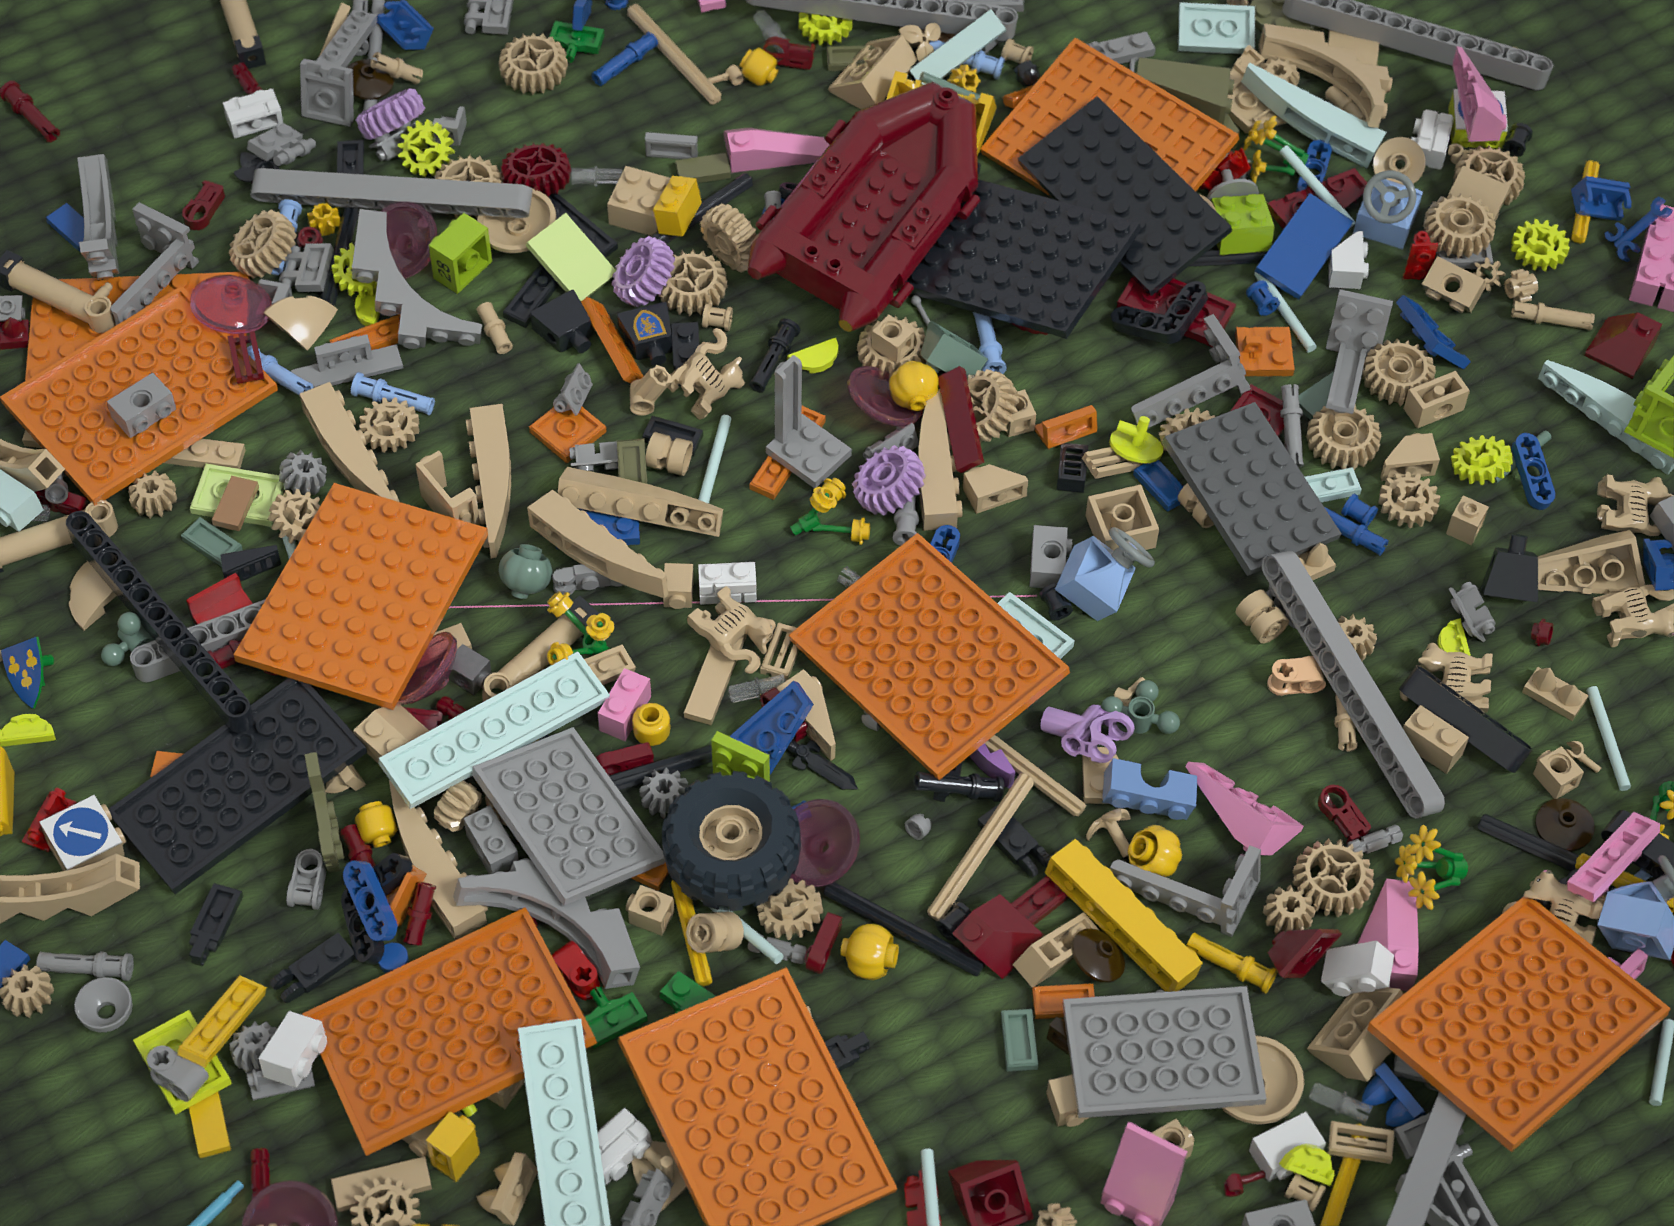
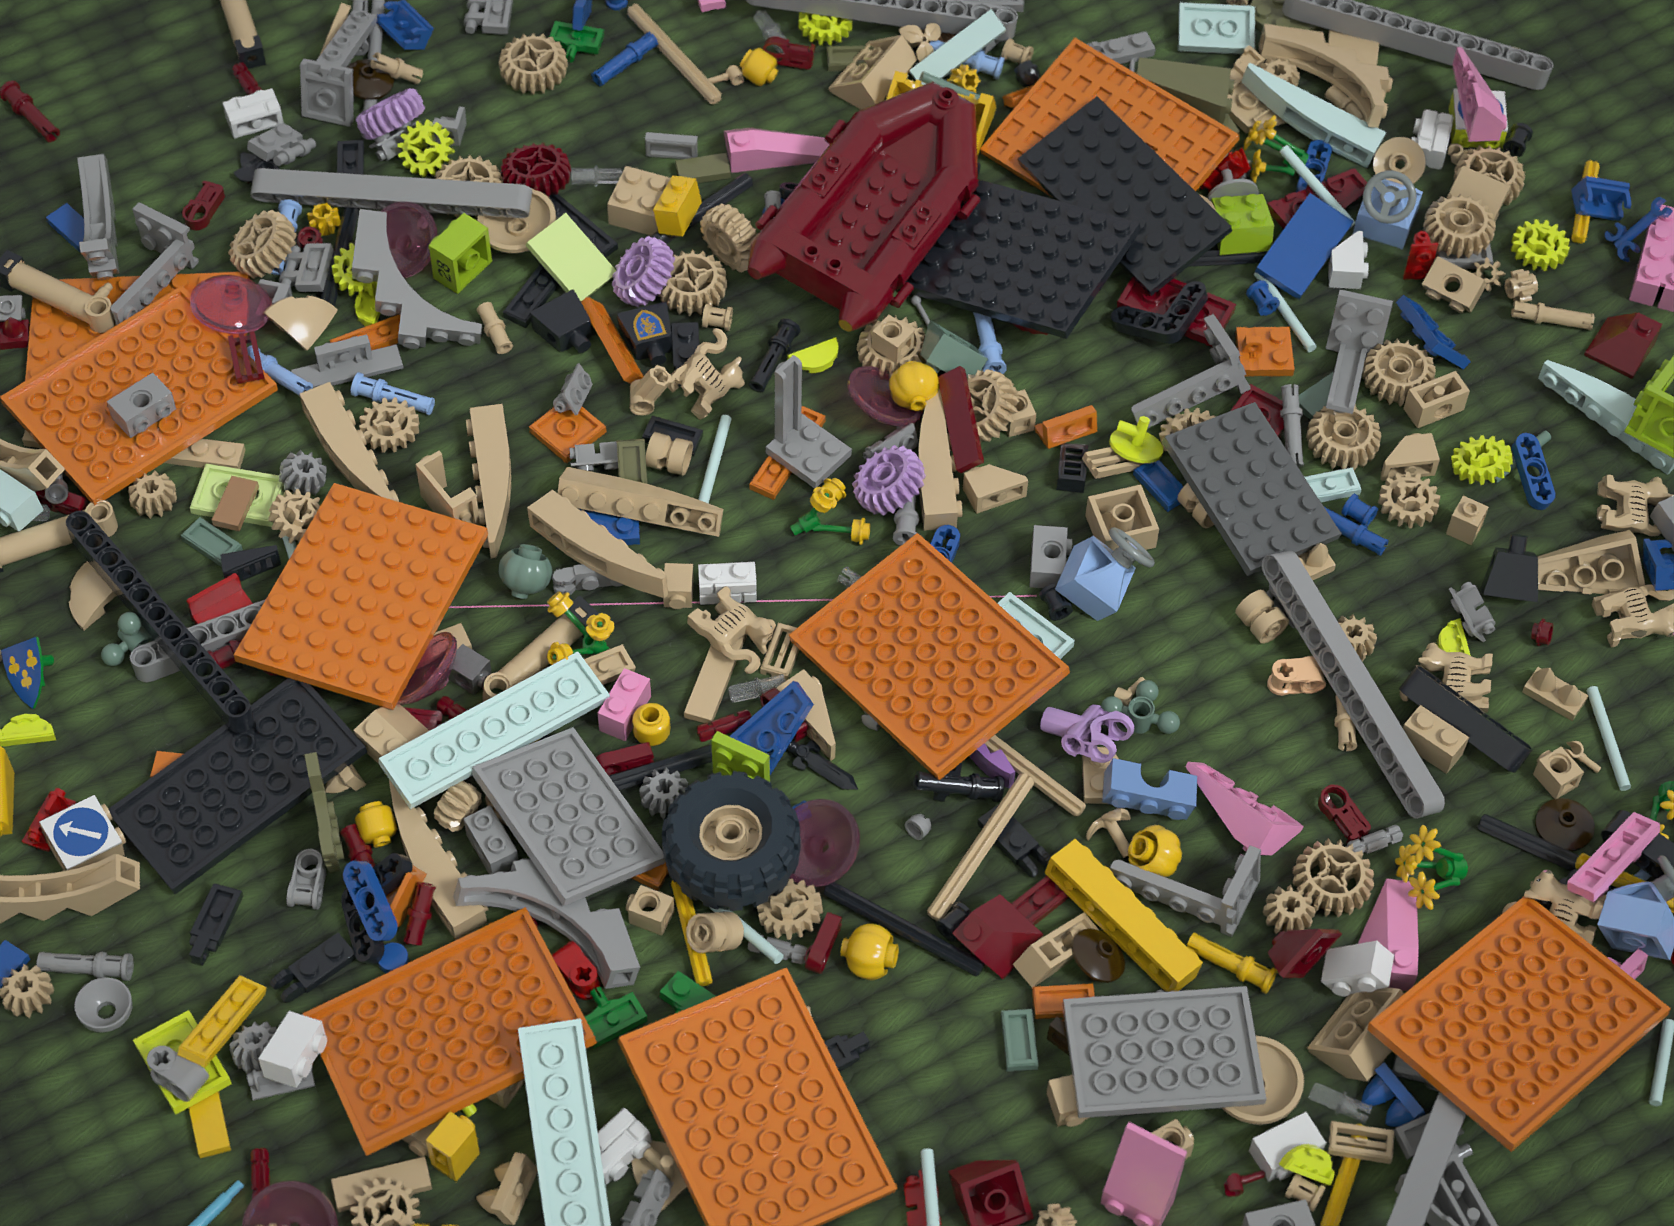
(723, 725): none -> dark red axle

